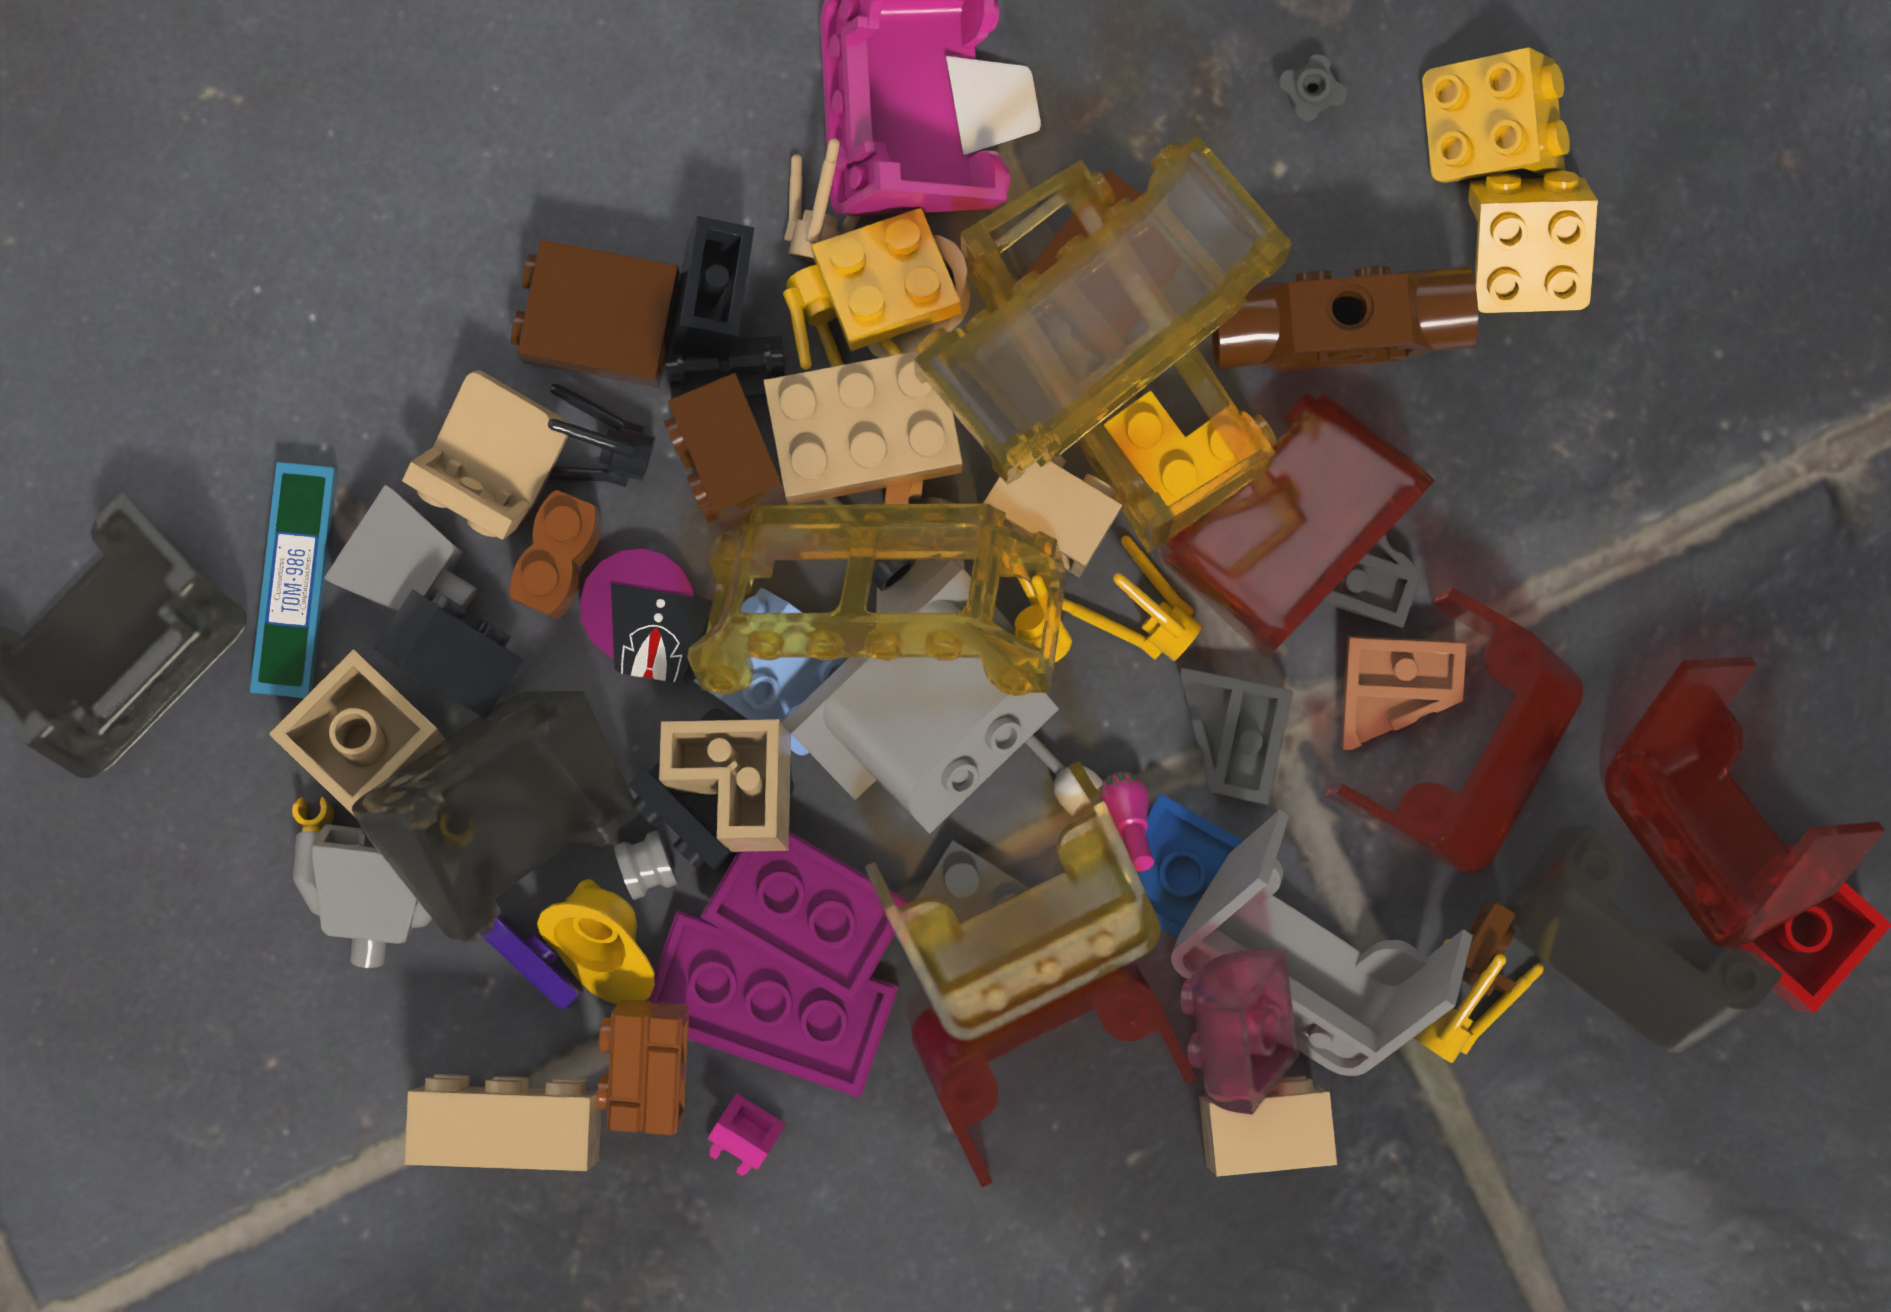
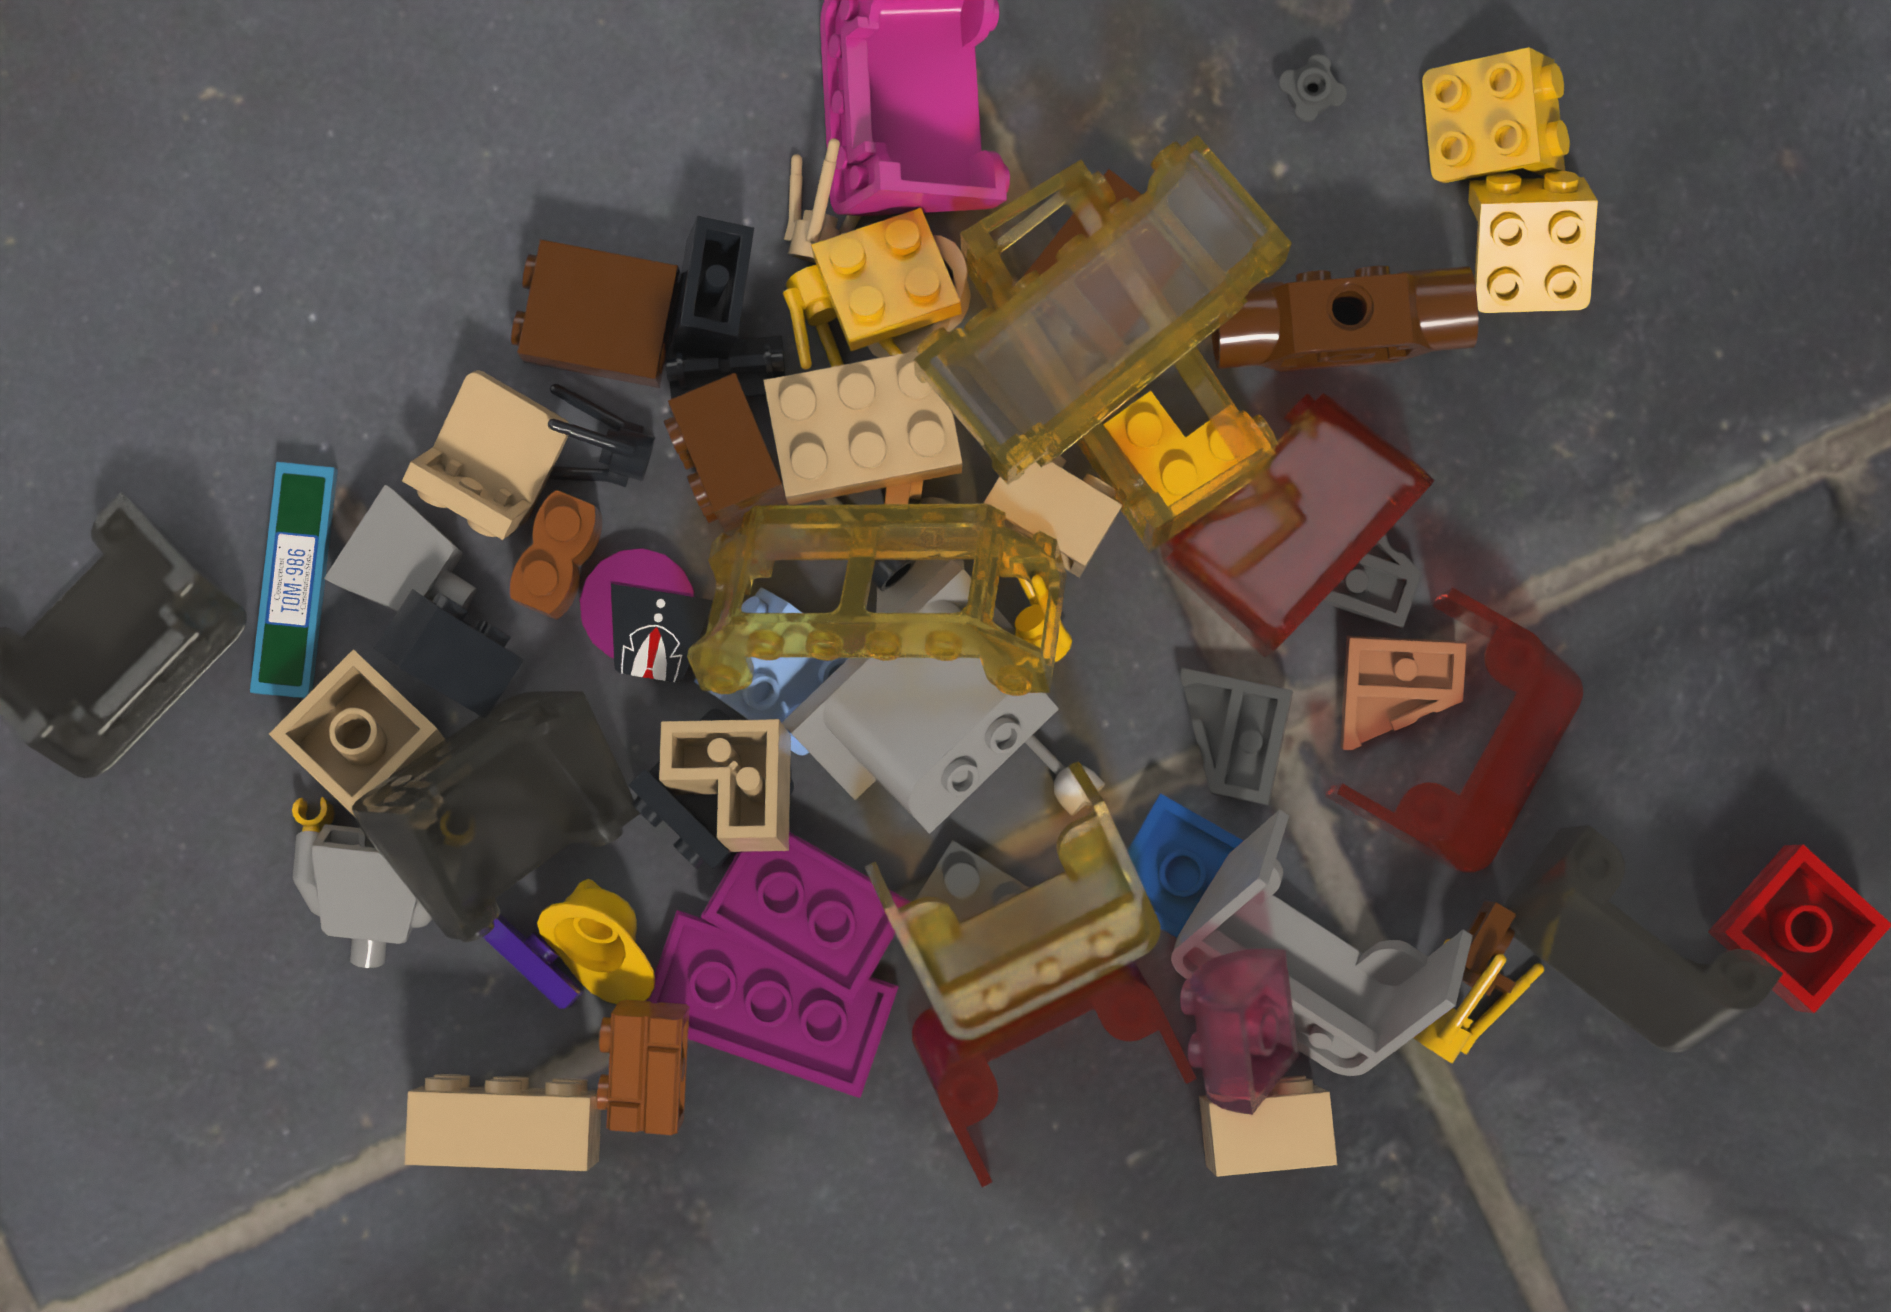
(645, 864): light grey wheel -> none
(745, 1133): dark pink tile -> none
(992, 102): white sticker -> none
(1128, 806): dark pink piece -> none
(1169, 627): yellow plant -> none
(1701, 826): clear red windscreen -> none

